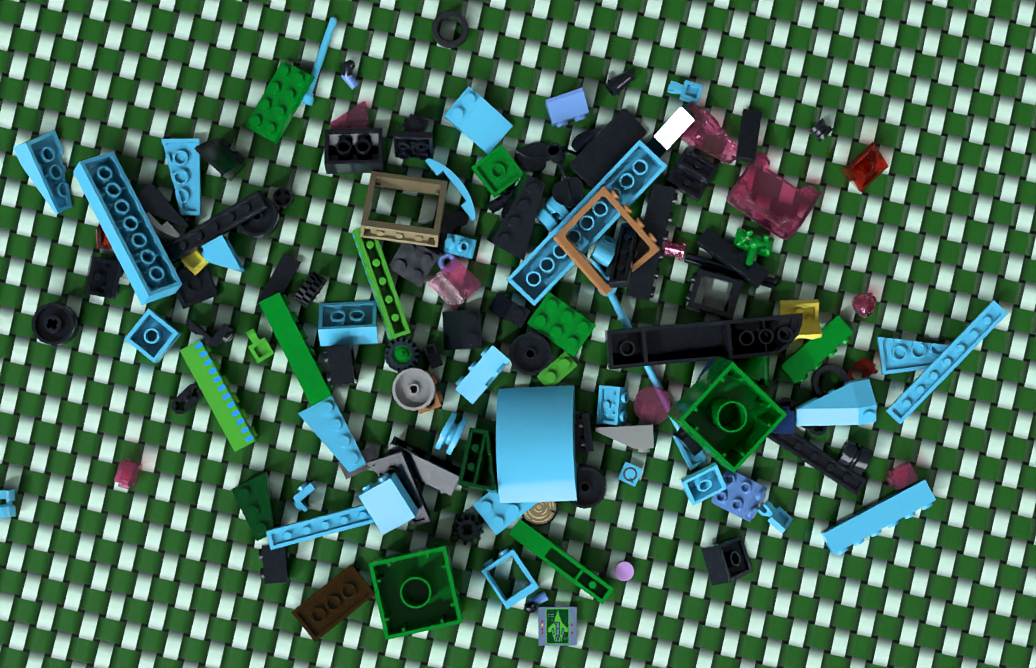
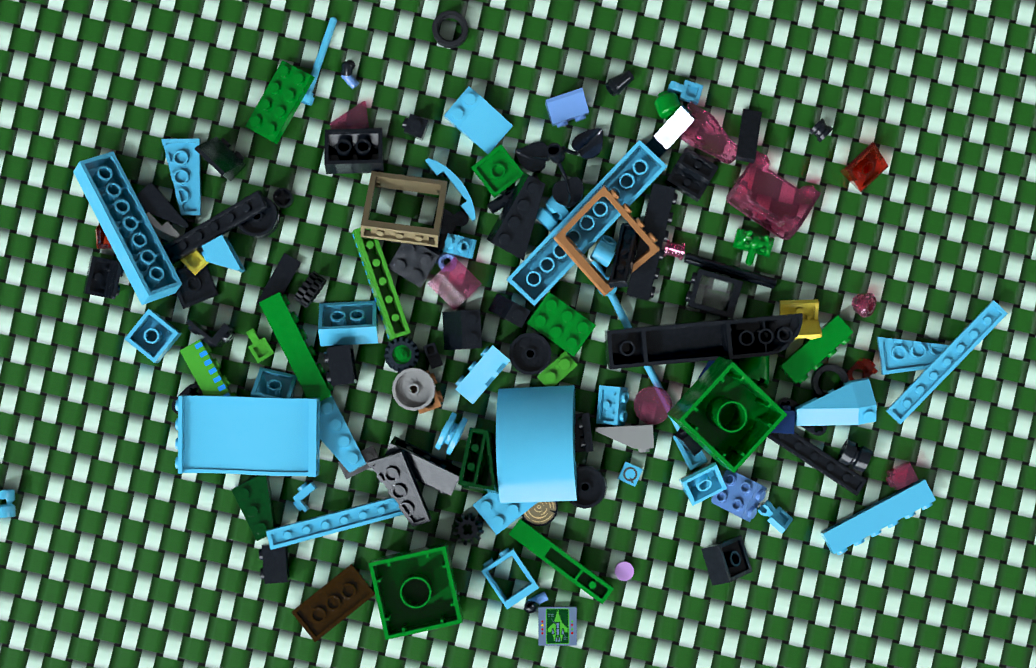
(44, 165): medium azure wedge -> none
(44, 321): black wheel -> none
(128, 473): clear pink brick -> none
(248, 435): none -> medium azure panel
(274, 384): none -> medium azure slope
(388, 502): brick -> none
(413, 145): black tile -> none
(607, 148): black piece -> none
(667, 104): none -> green head
(732, 257): black tile -> none

